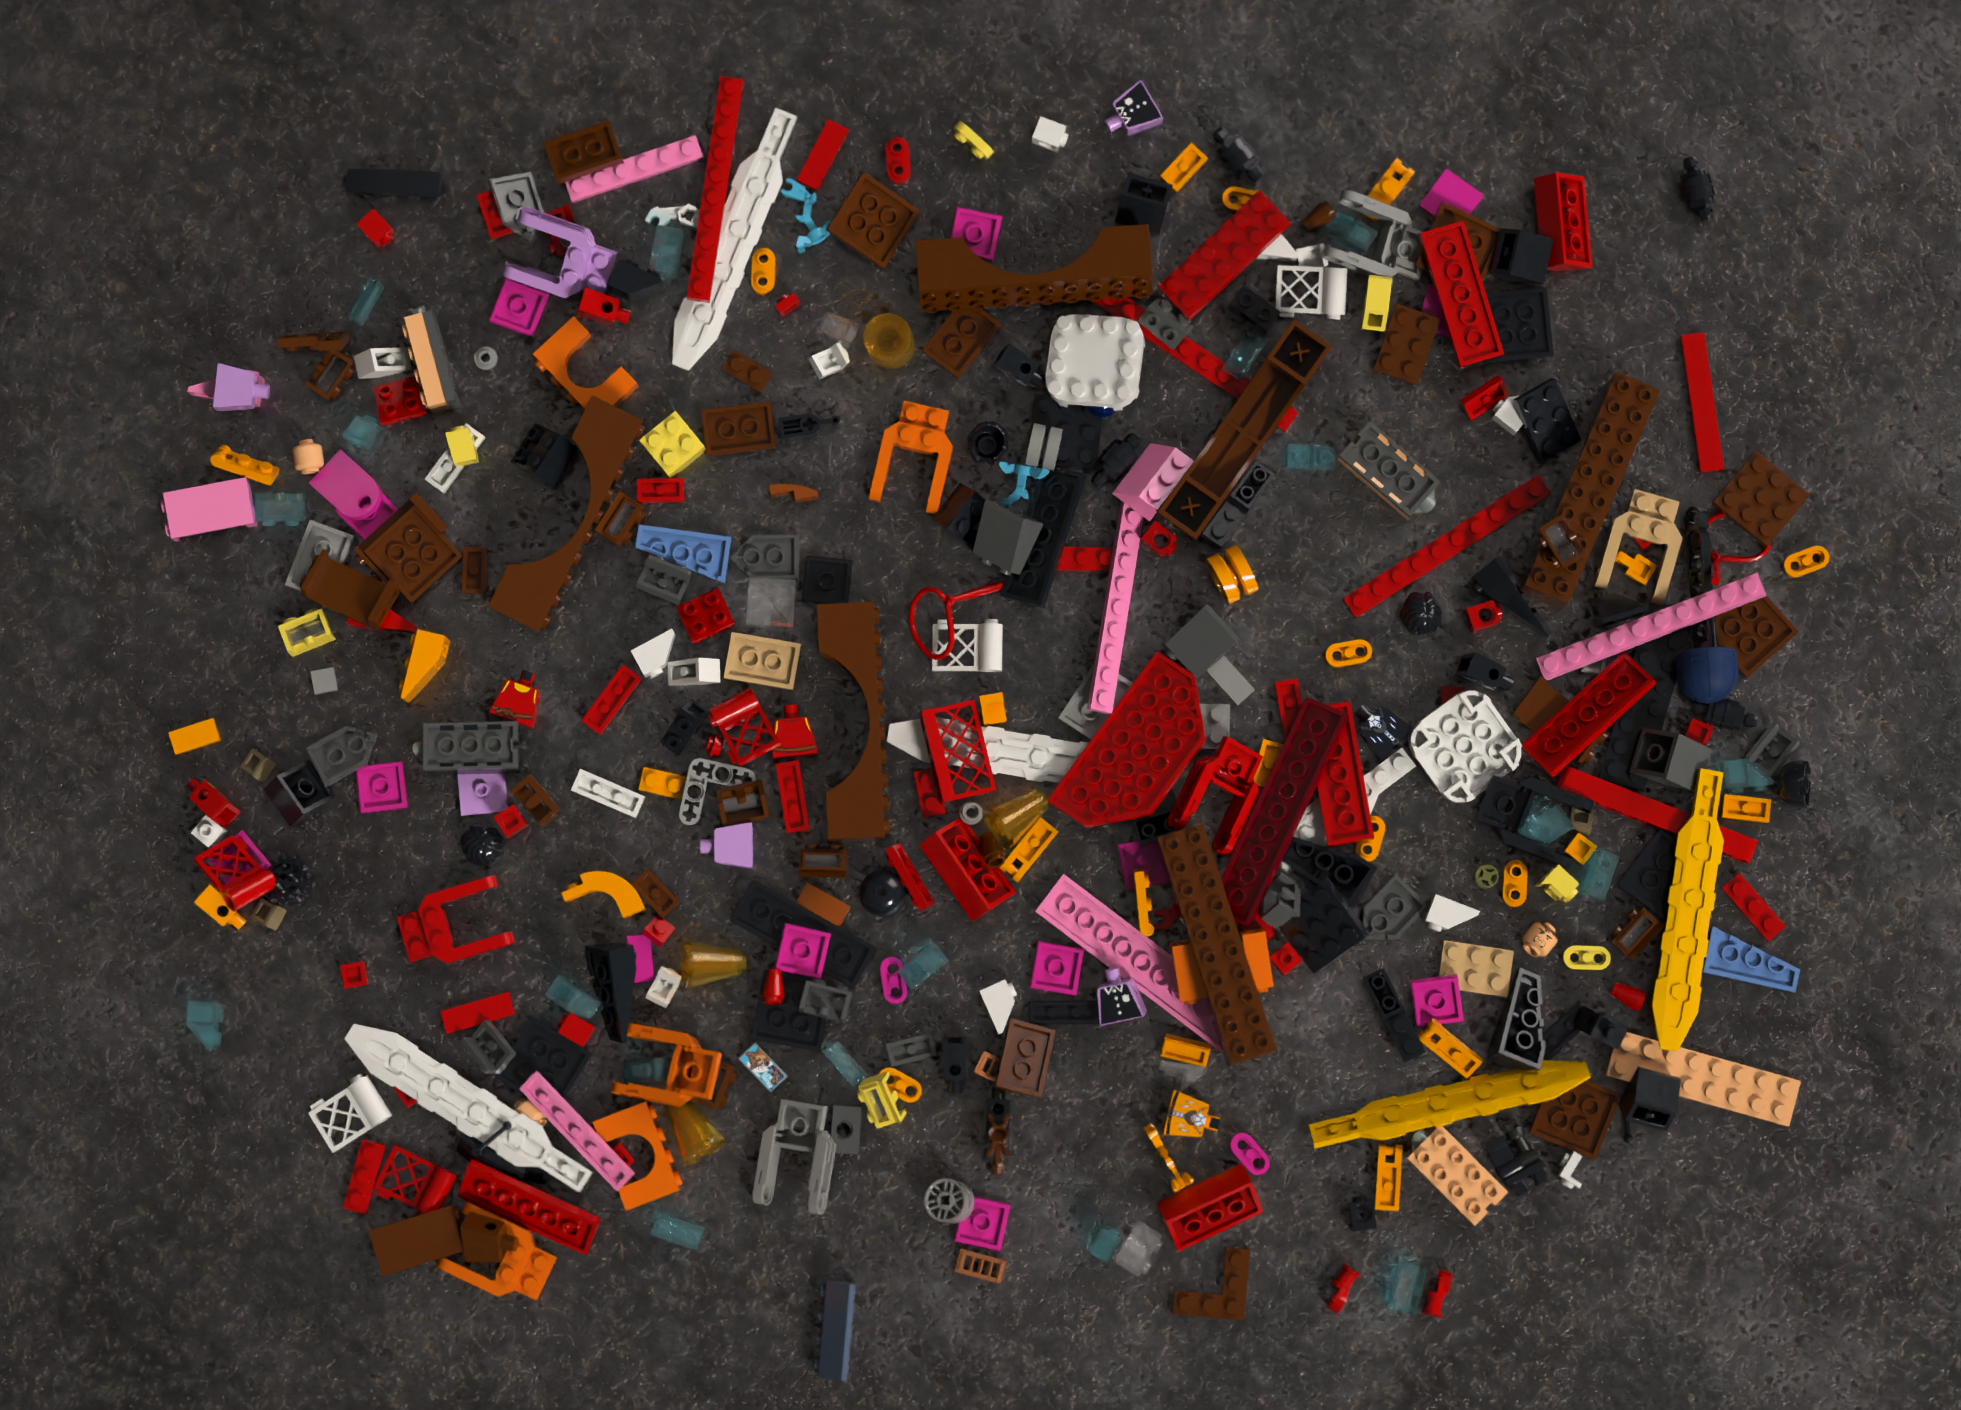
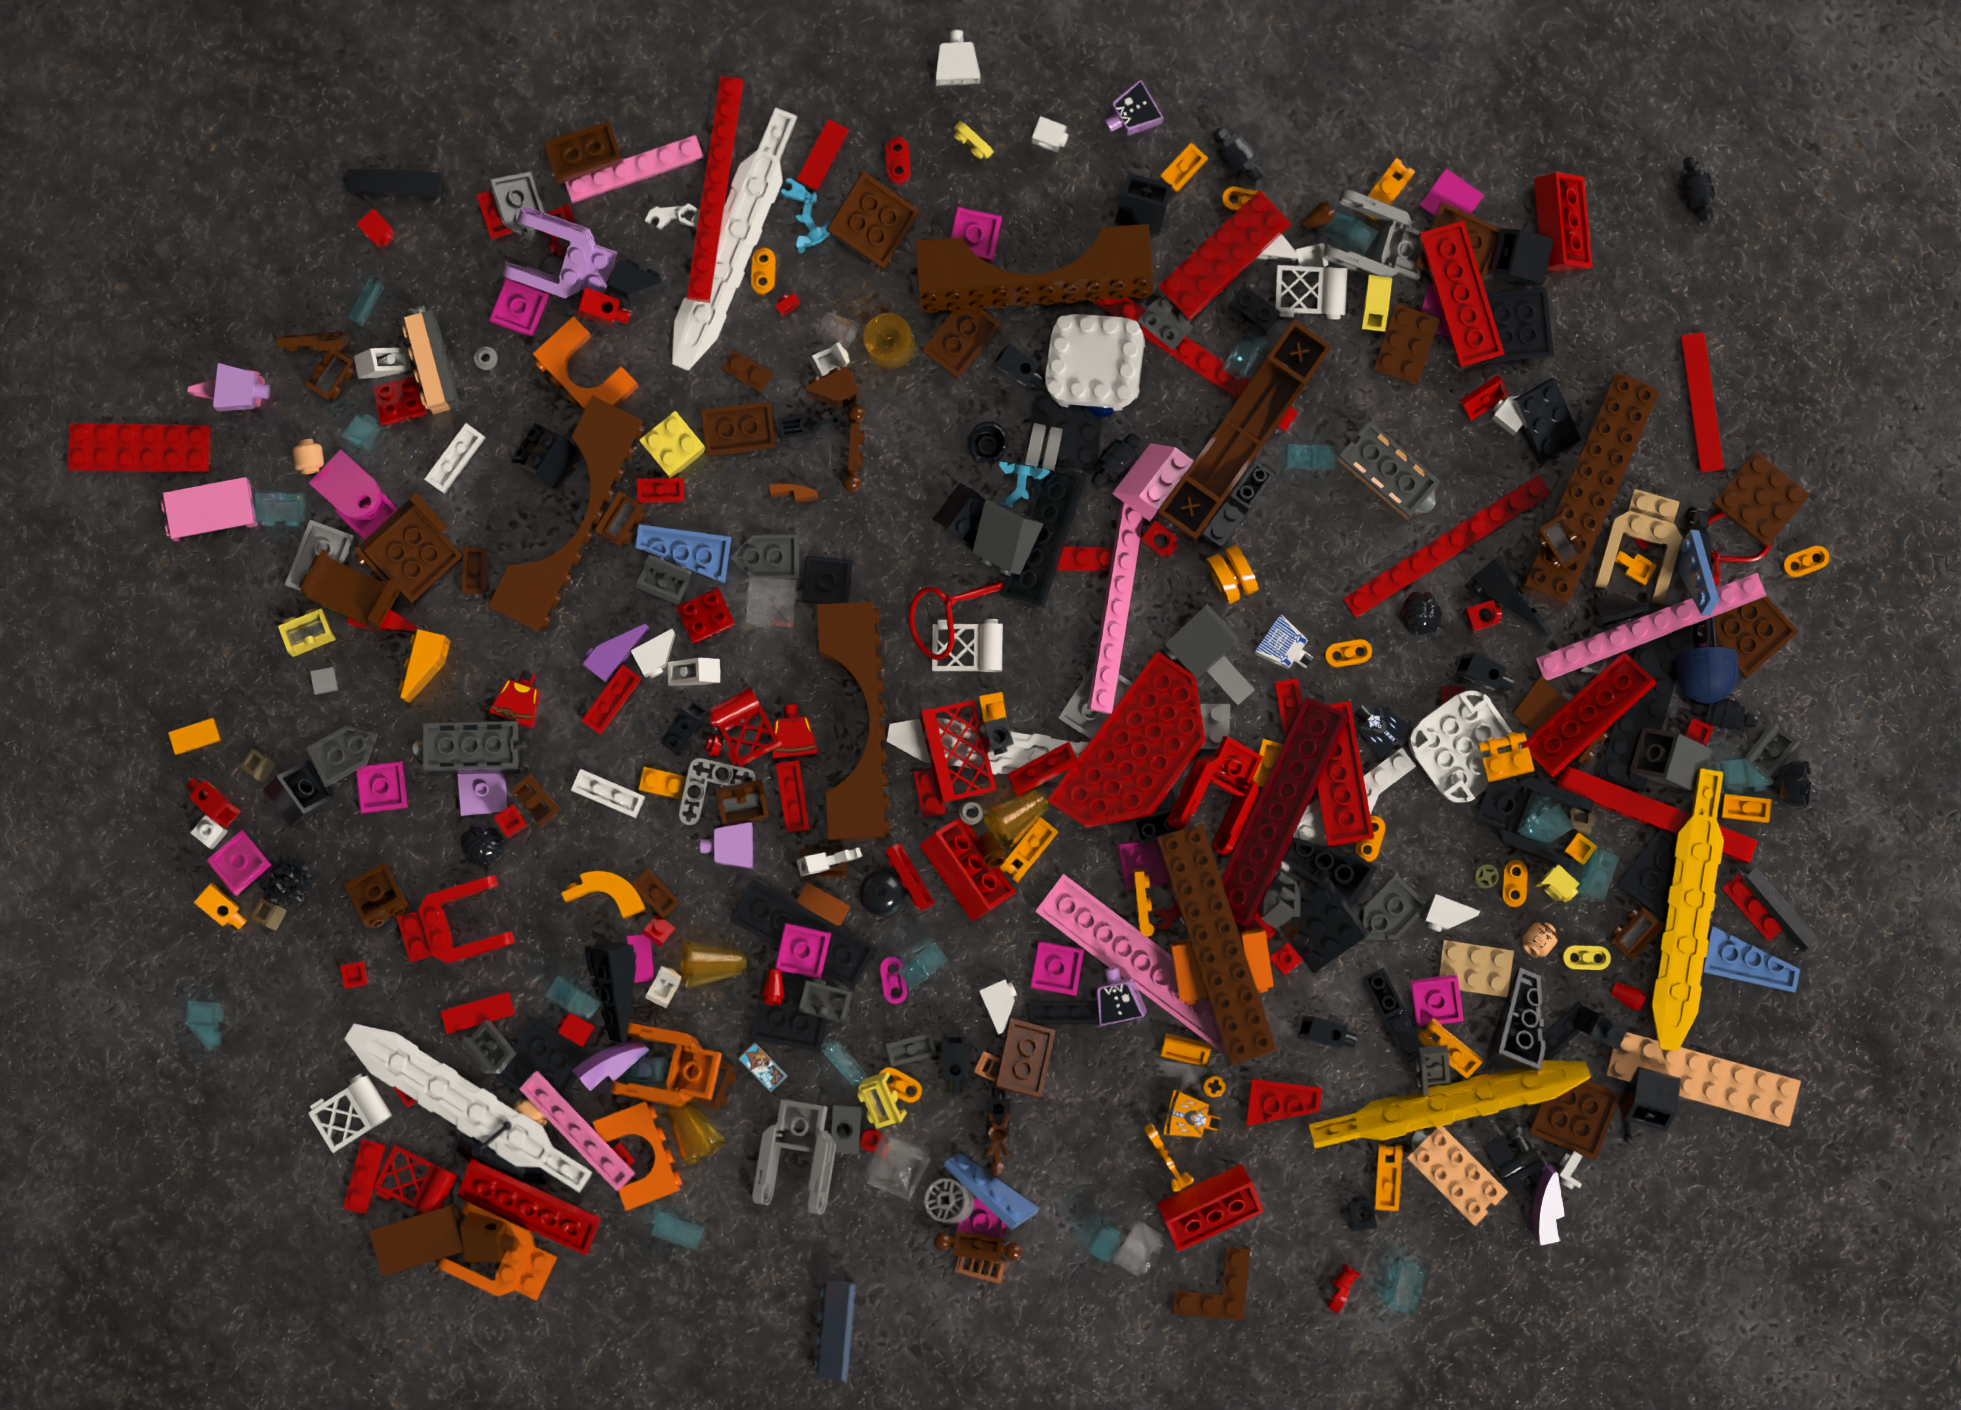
(139, 448): none -> red plate
(244, 465): light orange plate -> none
(247, 885): red piece -> none
(376, 896): none -> reddish brown plate
(462, 446): light yellow slope -> none
(609, 1062): none -> medium lavender slope
(610, 655): none -> medium lavender slope
(666, 251): clear light blue window -> none
(762, 661): tan plate -> none
(821, 862): none -> white piece
(835, 389): none -> reddish brown slope
(852, 481): none -> reddish brown plate
(869, 1139): none -> red plate
(896, 1166): none -> clear slope
(921, 431): orange plate -> none
(957, 62): none -> white torso
(977, 1246): none -> reddish brown plate
(993, 1193): none -> medium blue wing
(1000, 727): none -> black brick
(1043, 768): none -> red tile
(1207, 1090): none -> light orange bush
(1250, 1153): dark pink plate -> none
(1278, 1101): none -> red wing
(1284, 645): none -> torso
(1319, 1032): none -> black torso
(1433, 1067): none -> dark grey bracket
(1435, 1299): red connector -> none
(1509, 763): none -> light orange plate
(1547, 1207): none -> slope
(1696, 573): none -> medium blue wing
(1779, 909): none -> black tile

